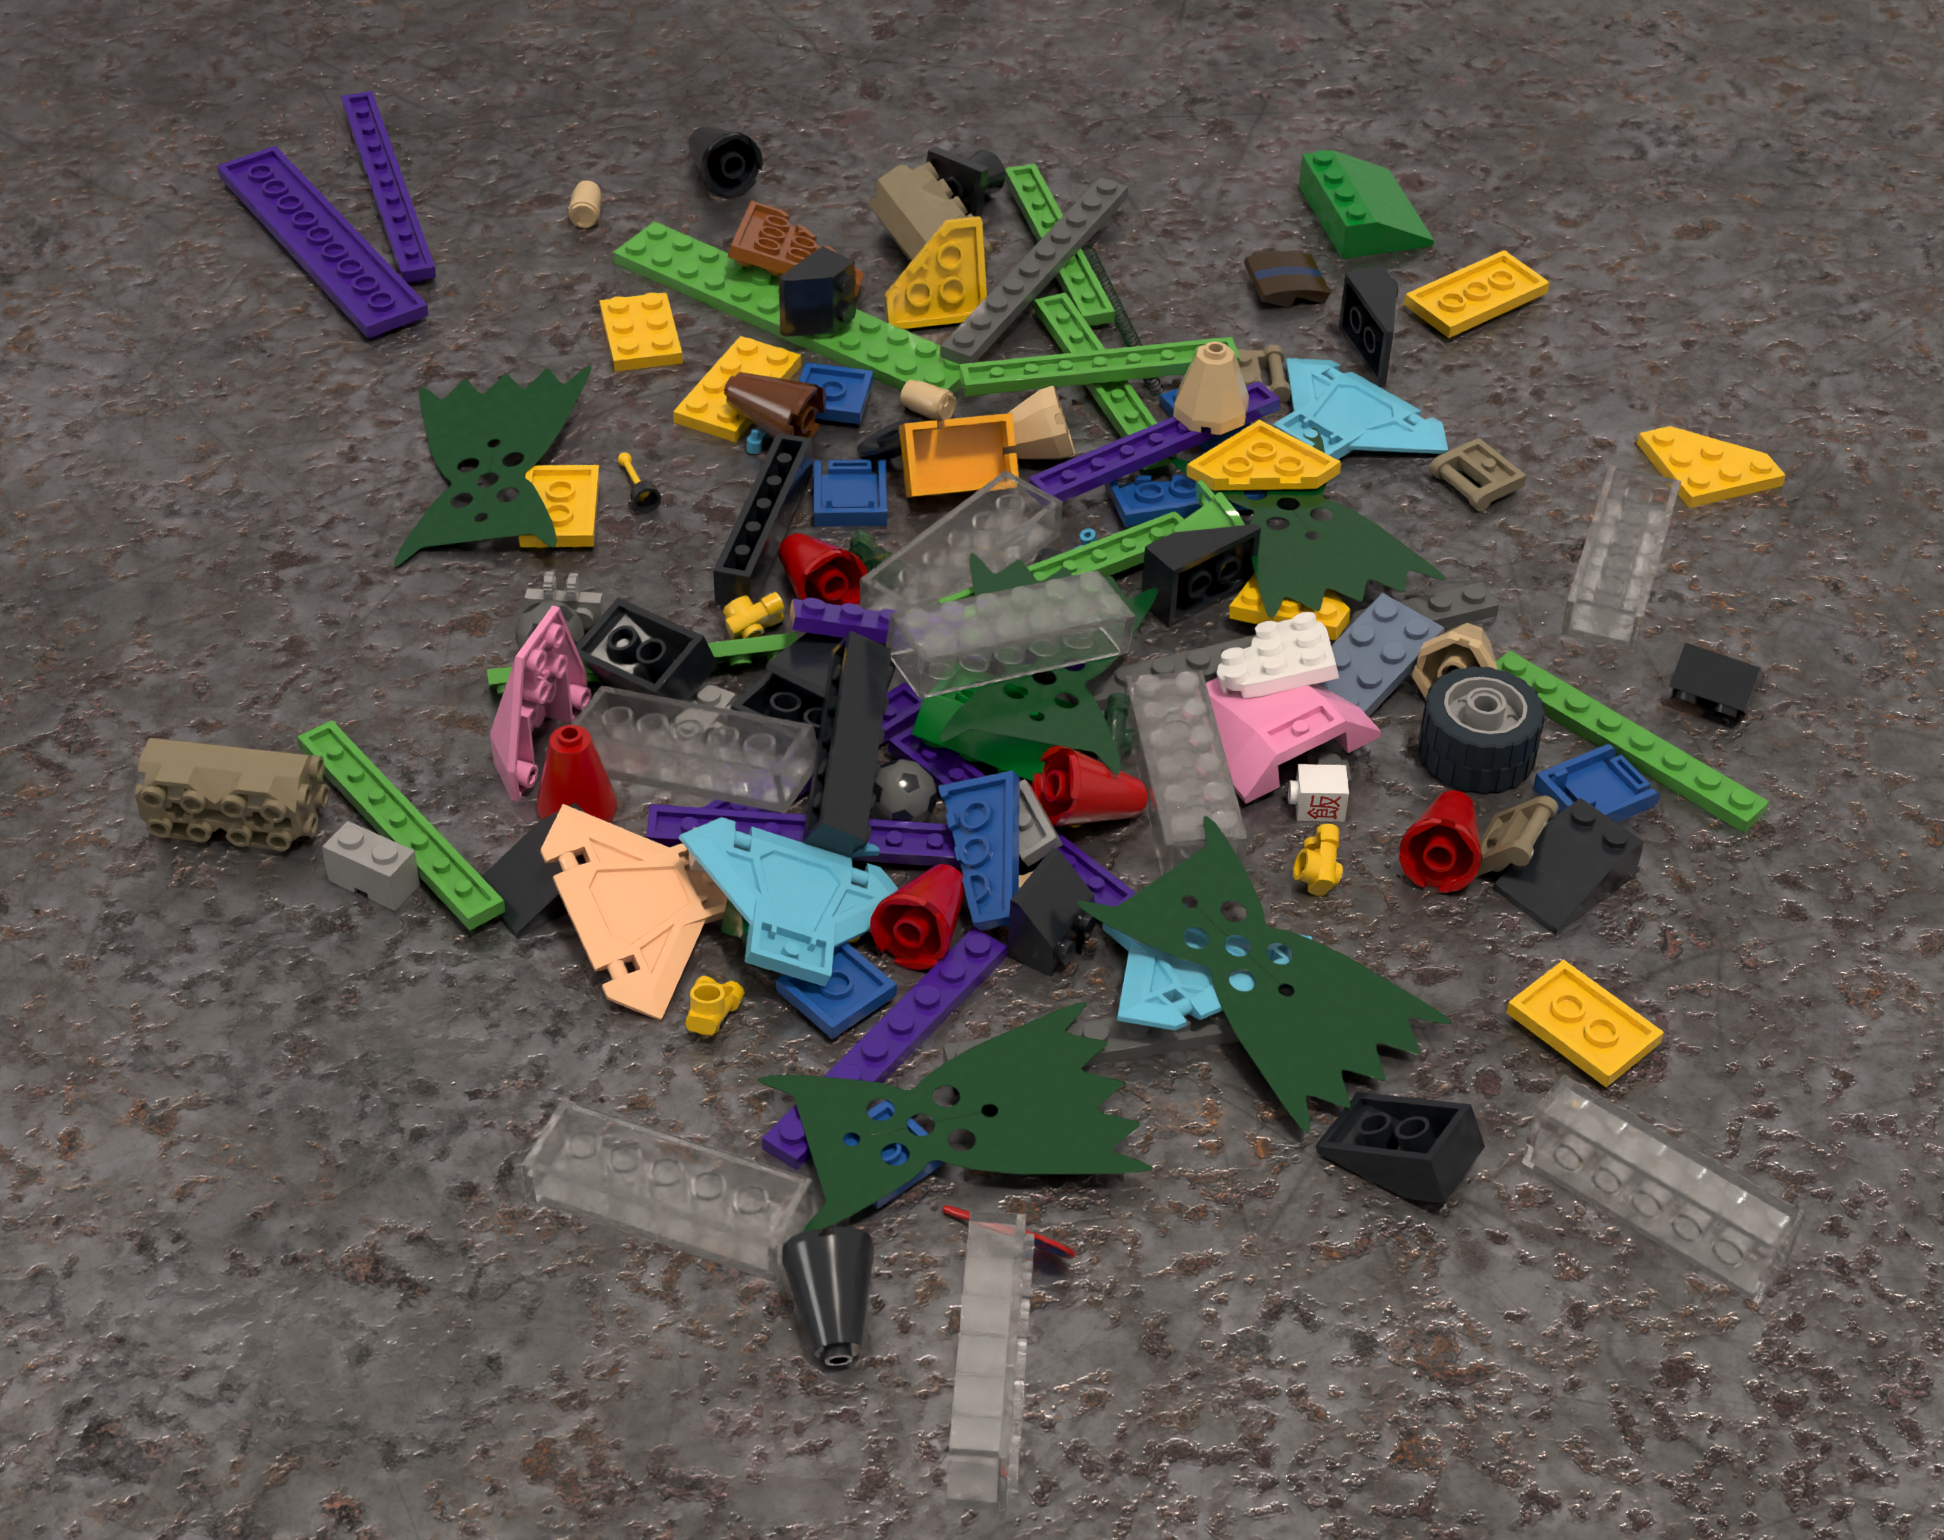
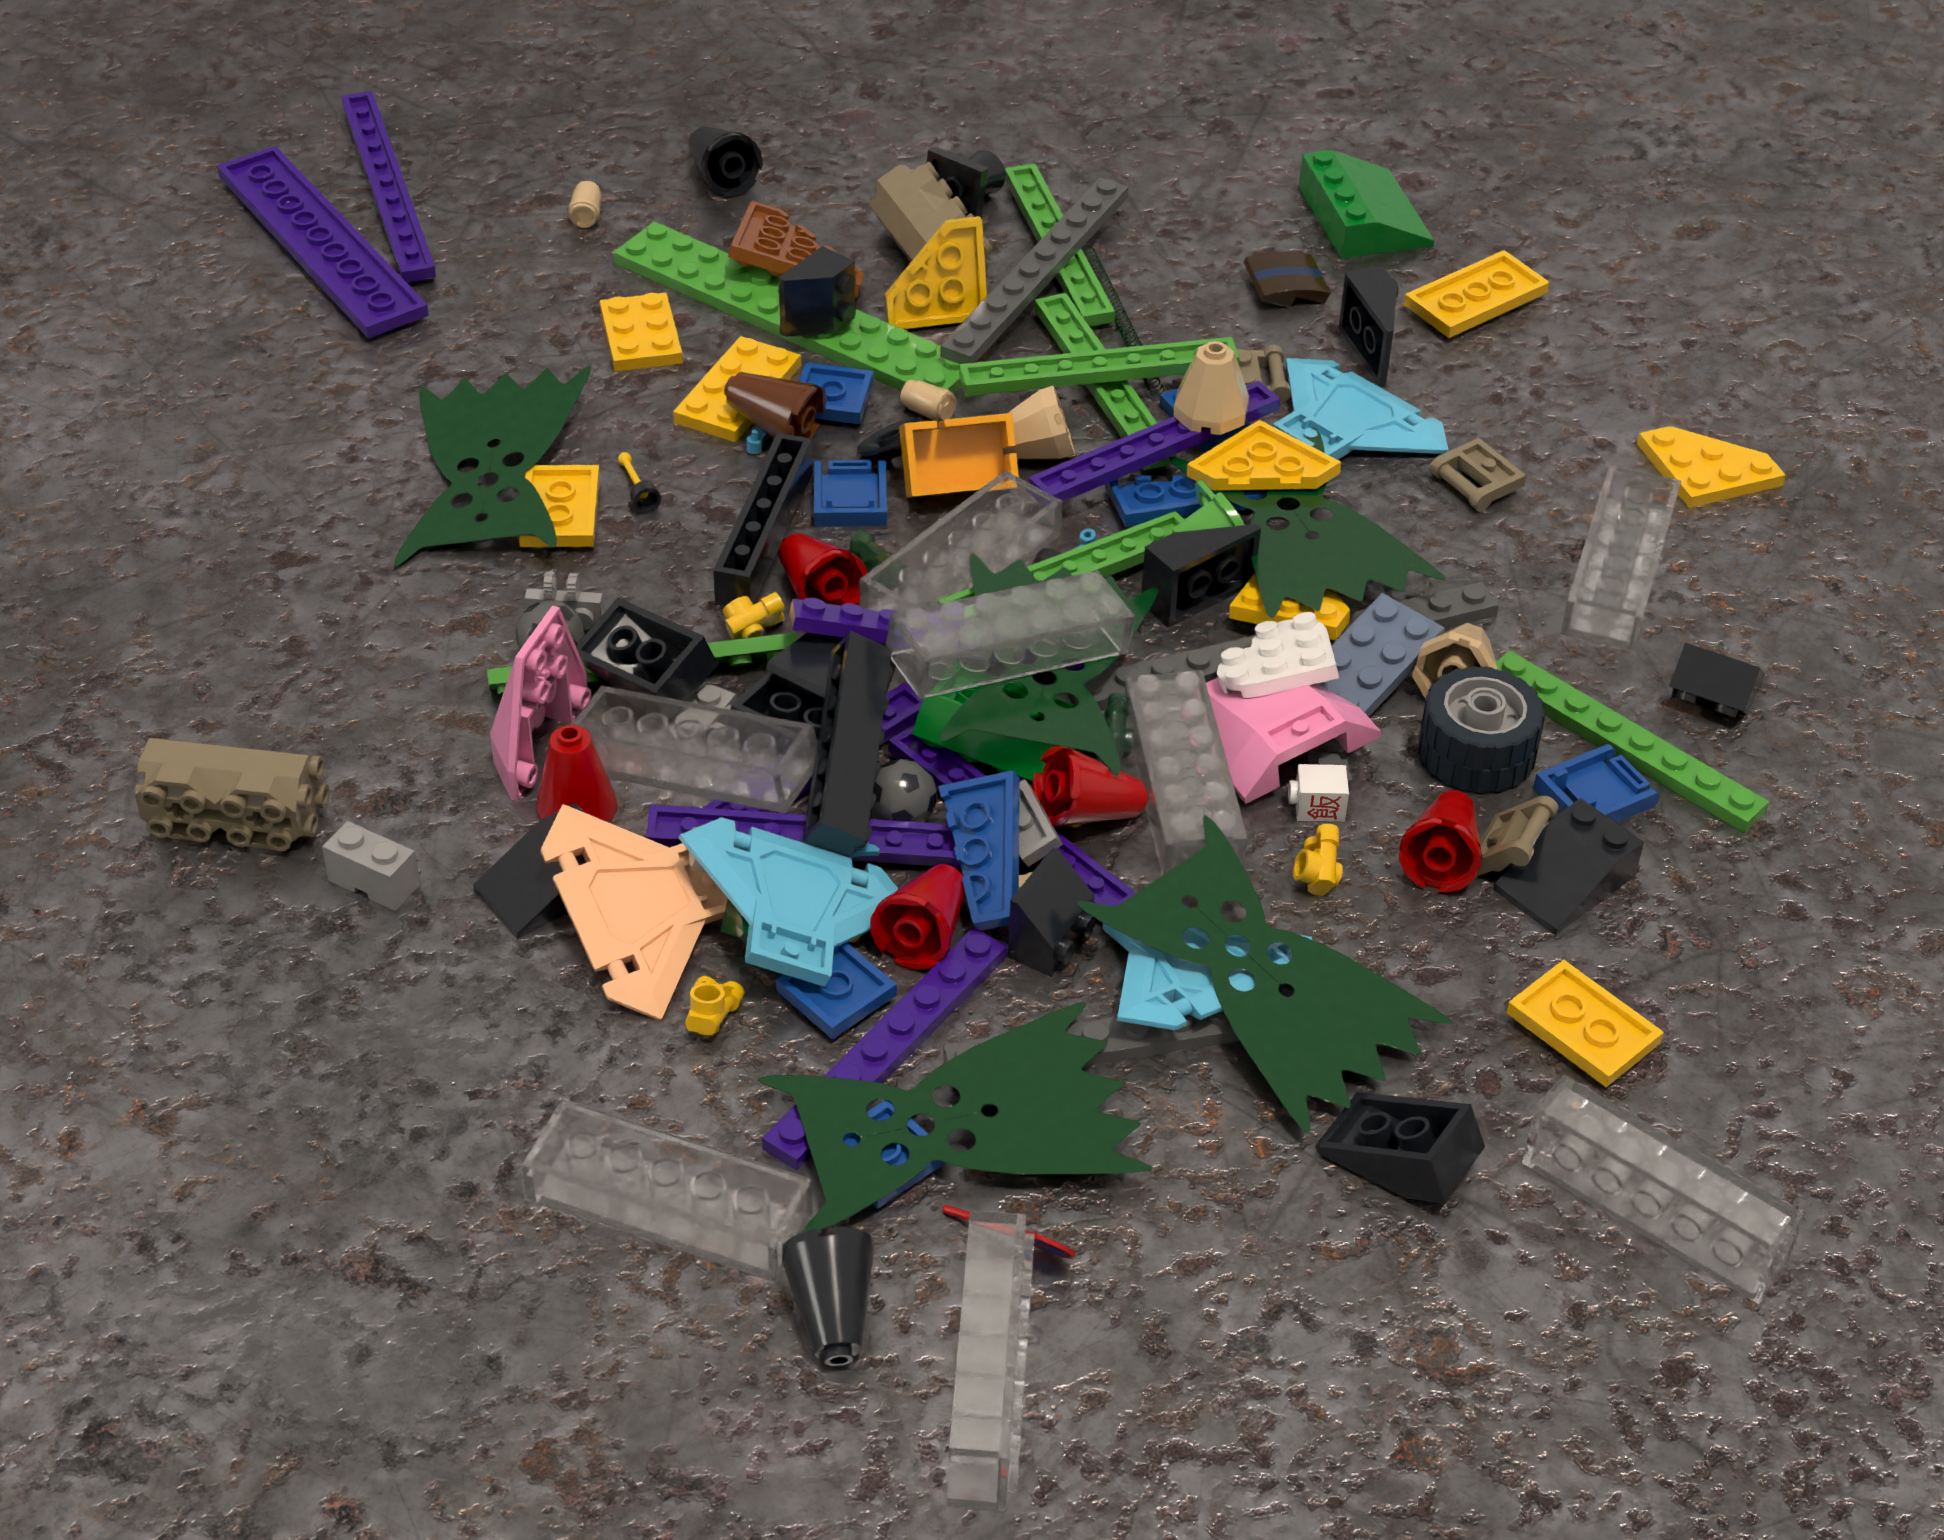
(401, 822): bright green plate -> none

